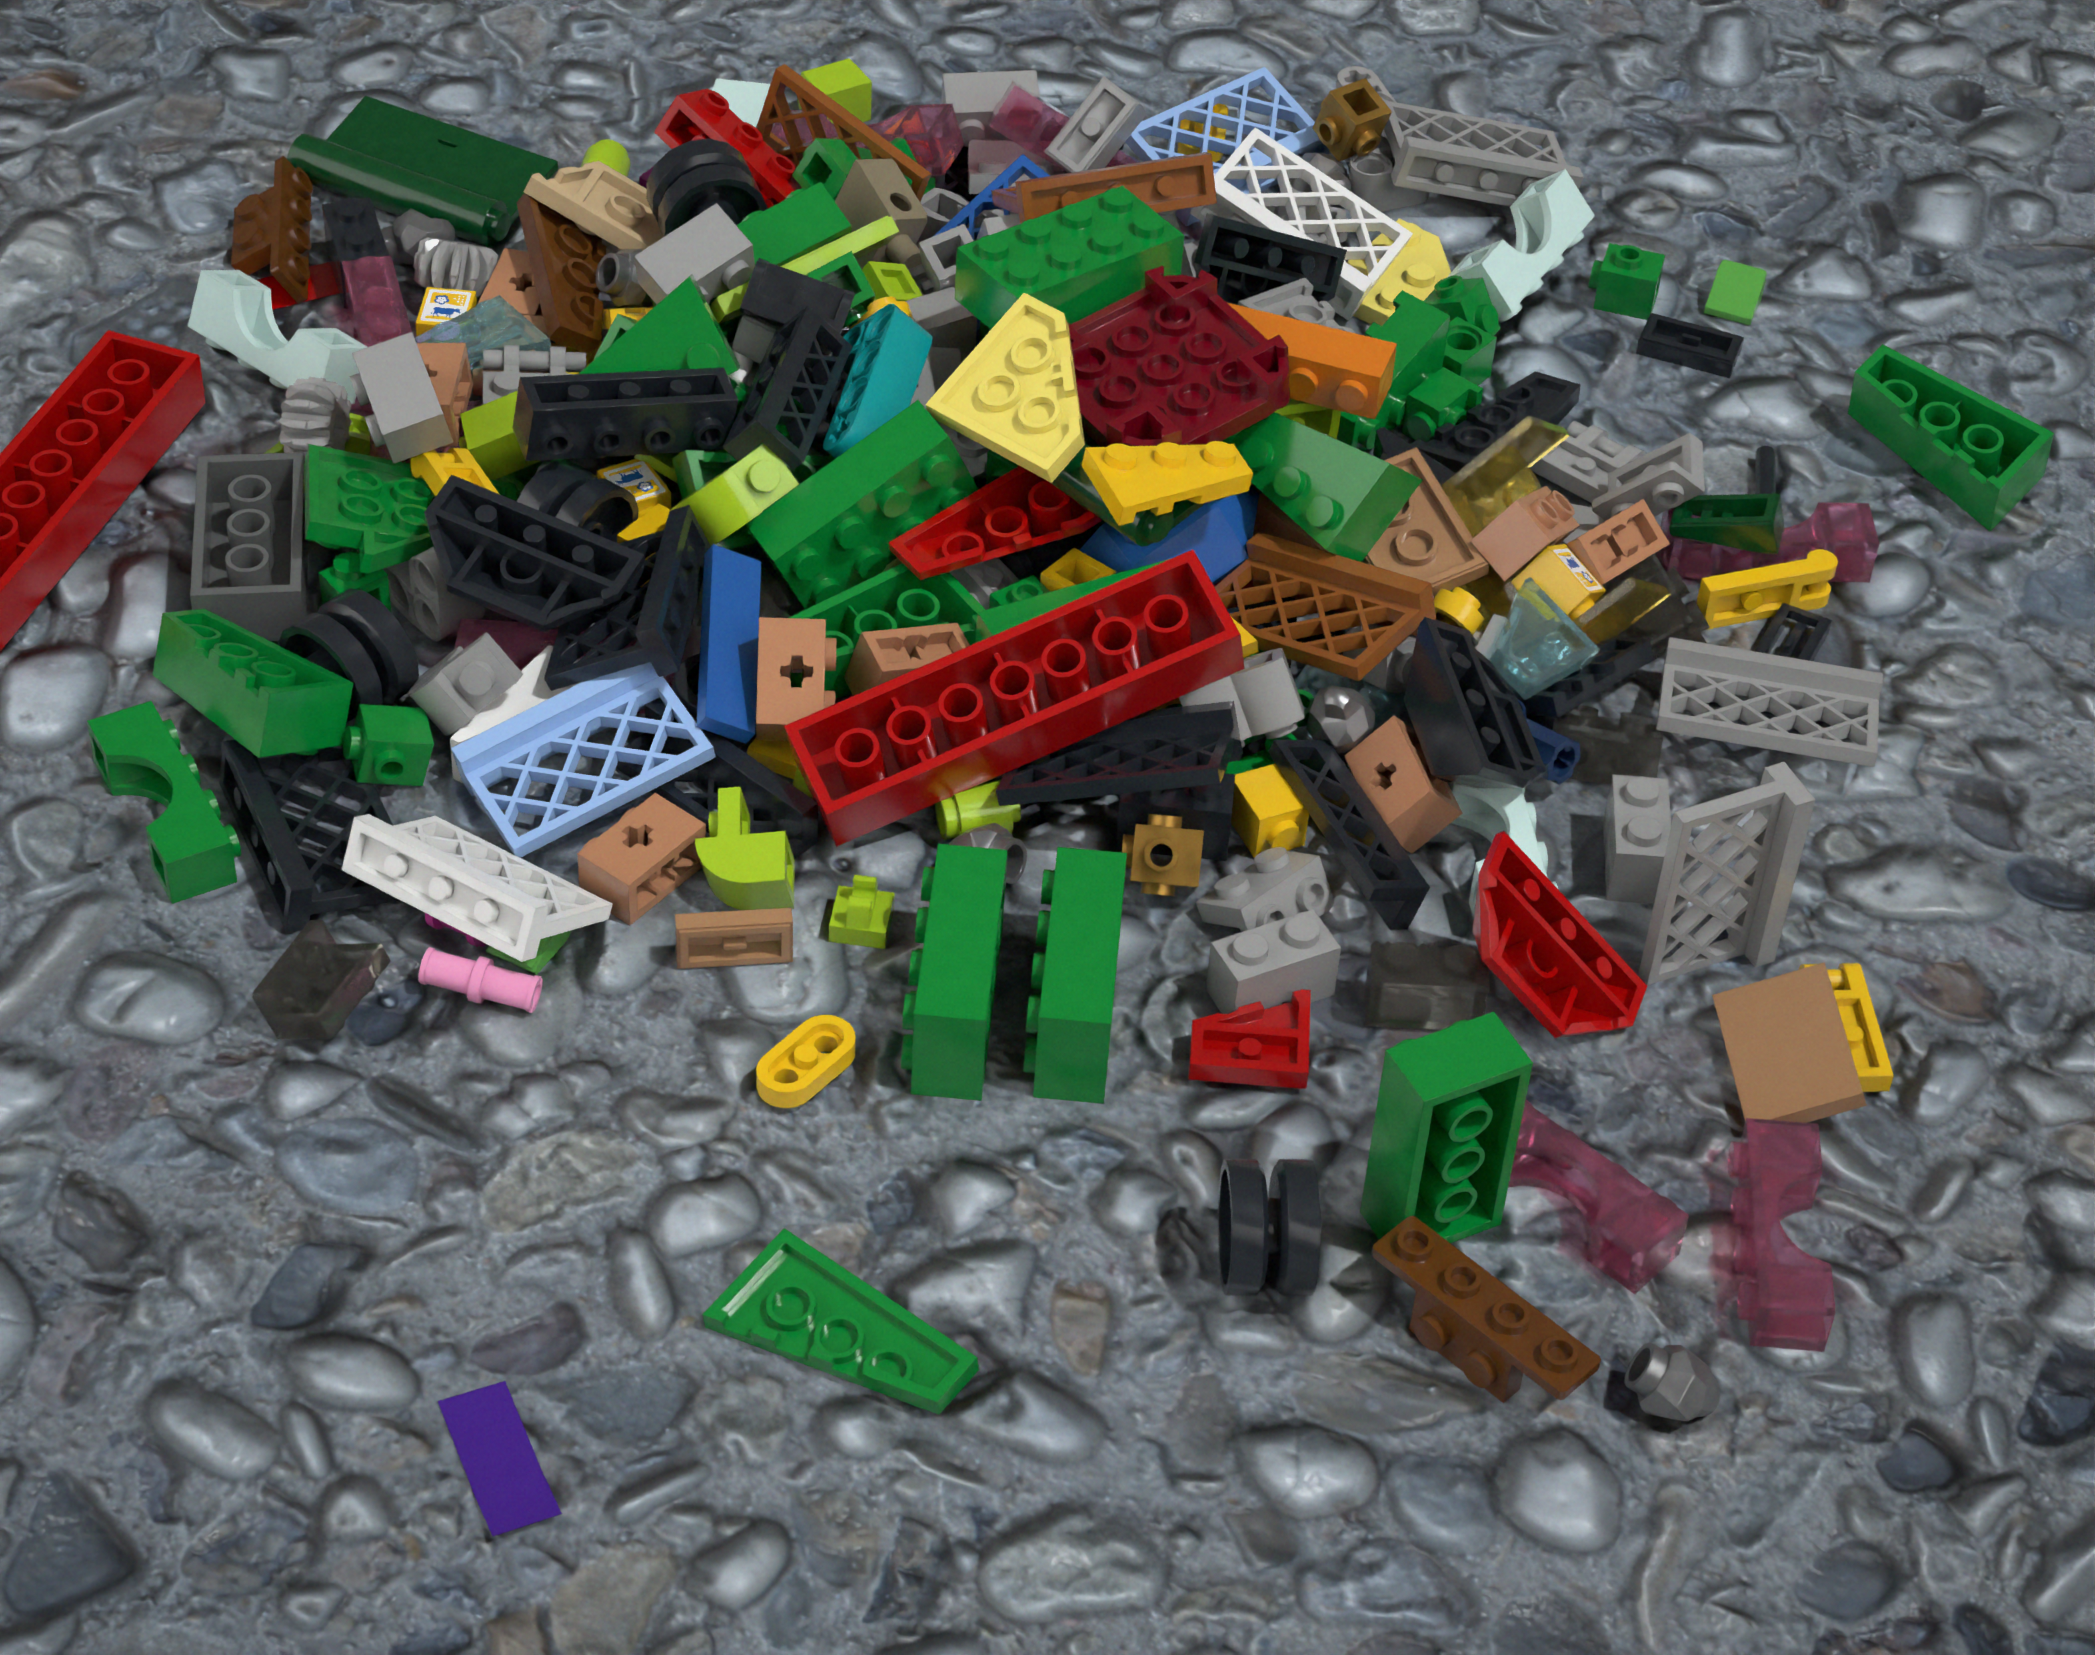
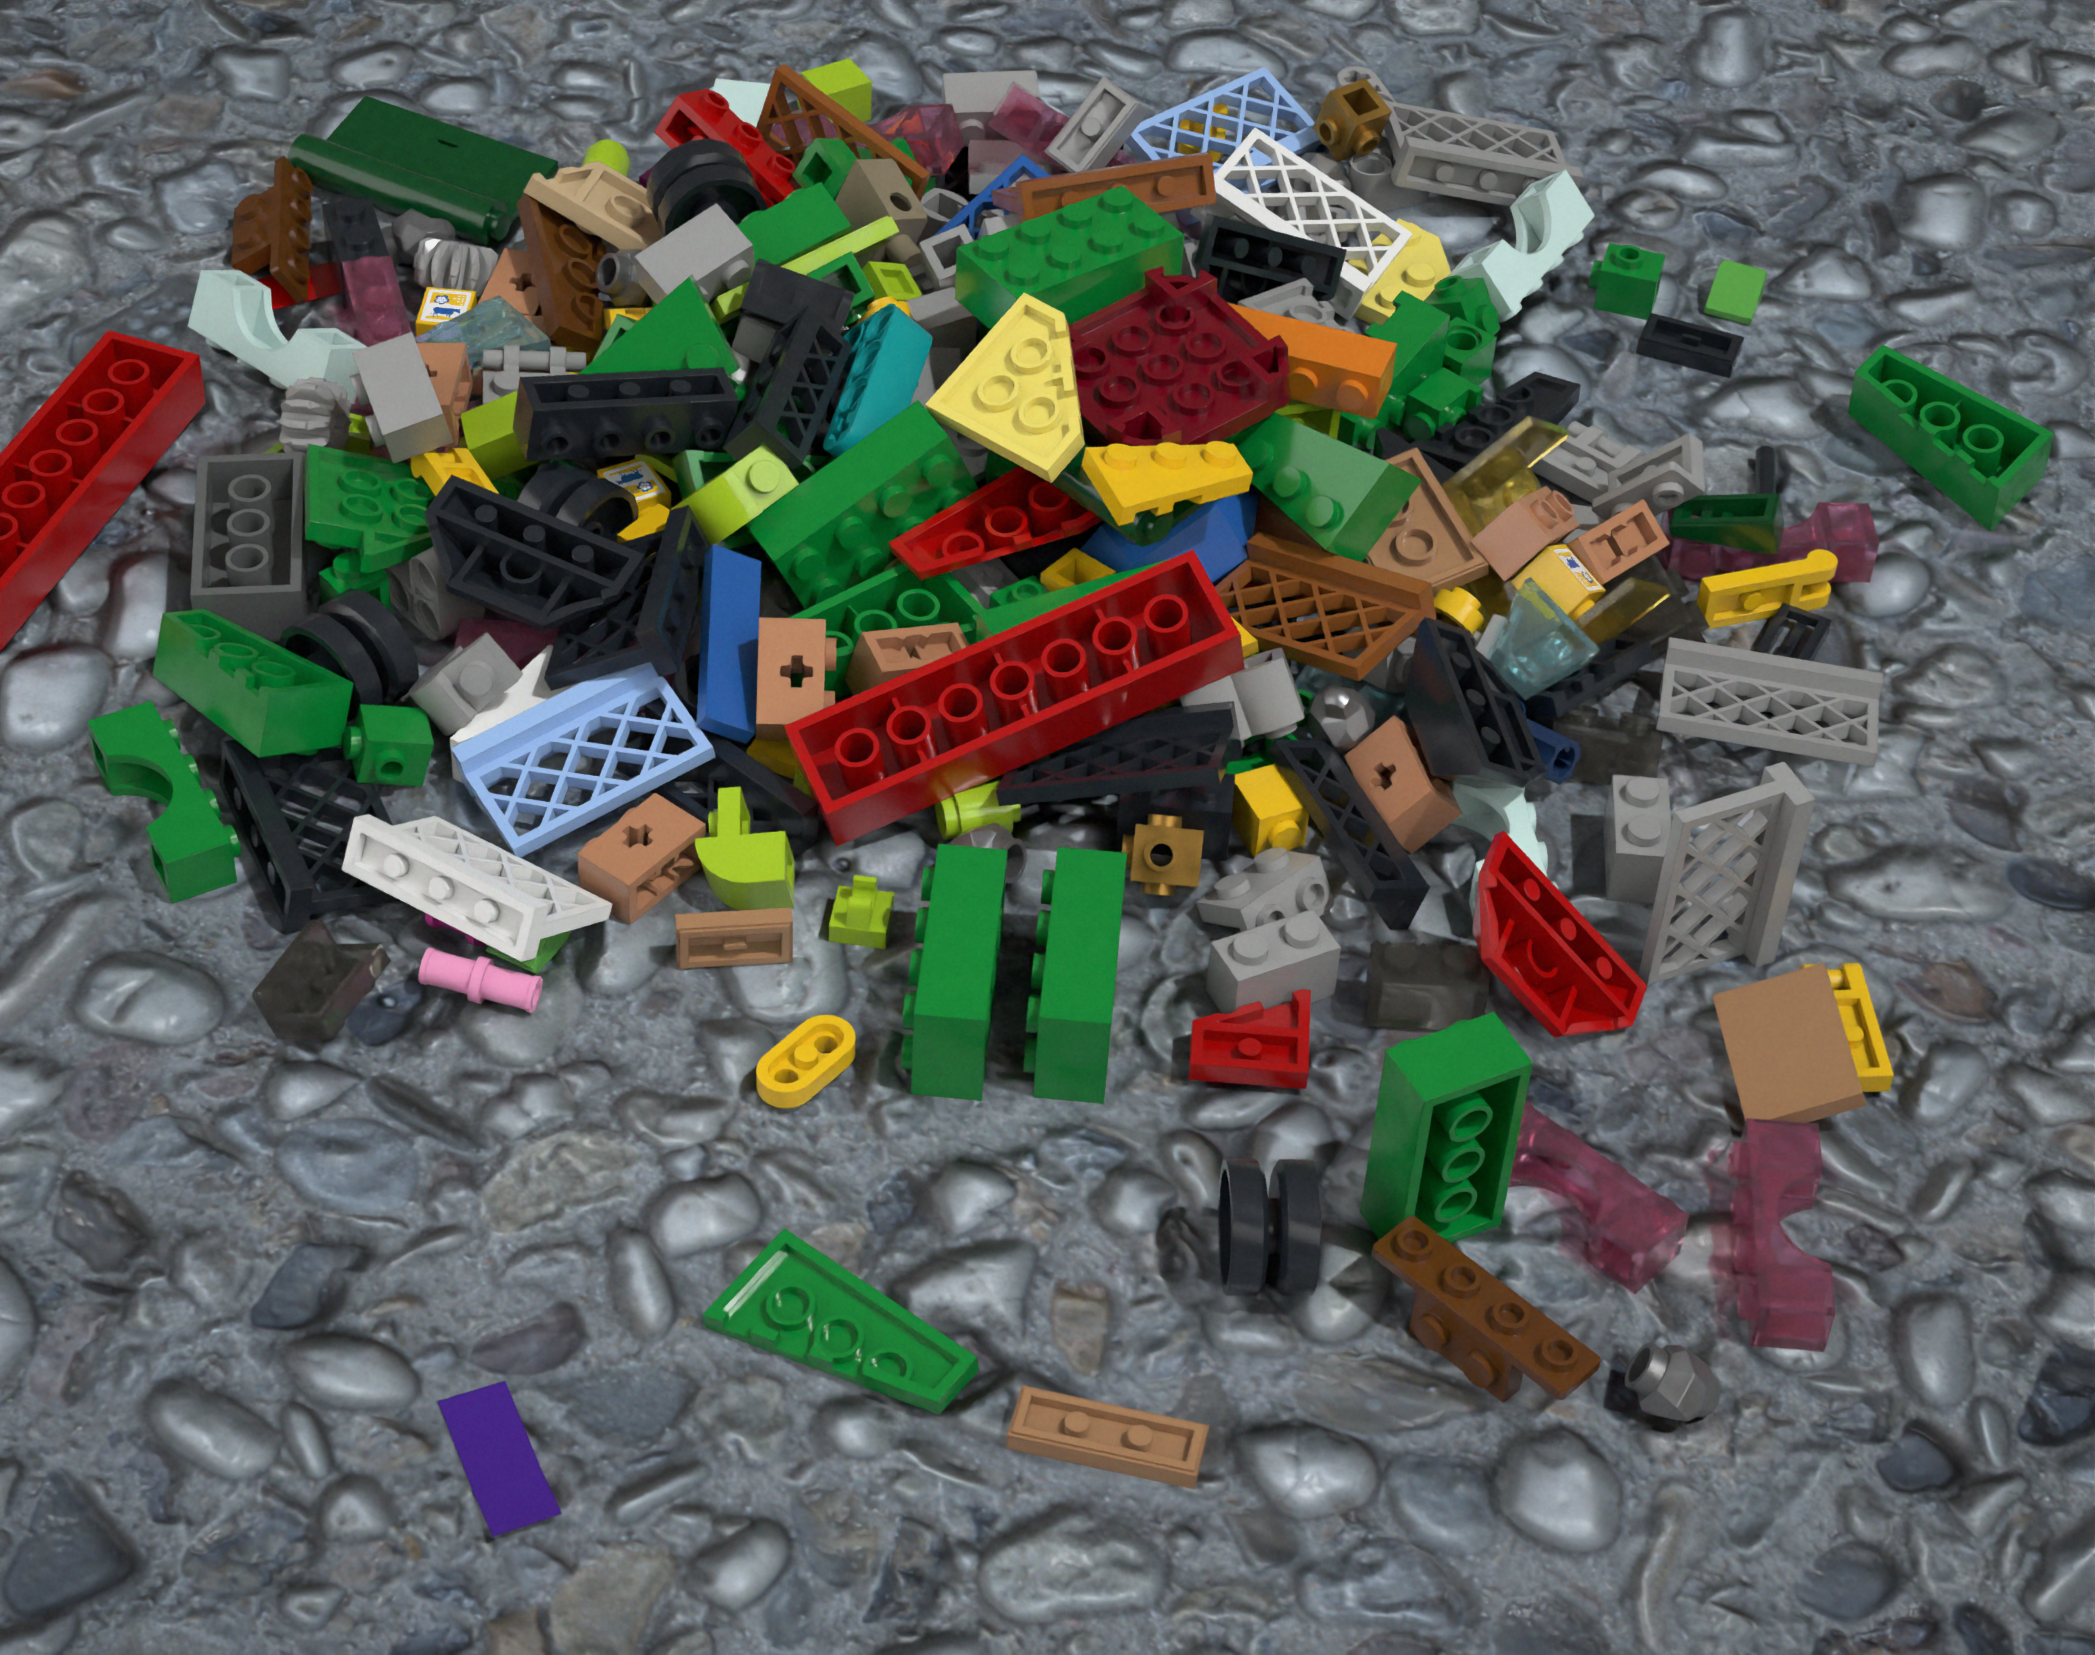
(1107, 1437): none -> medium nougat tile

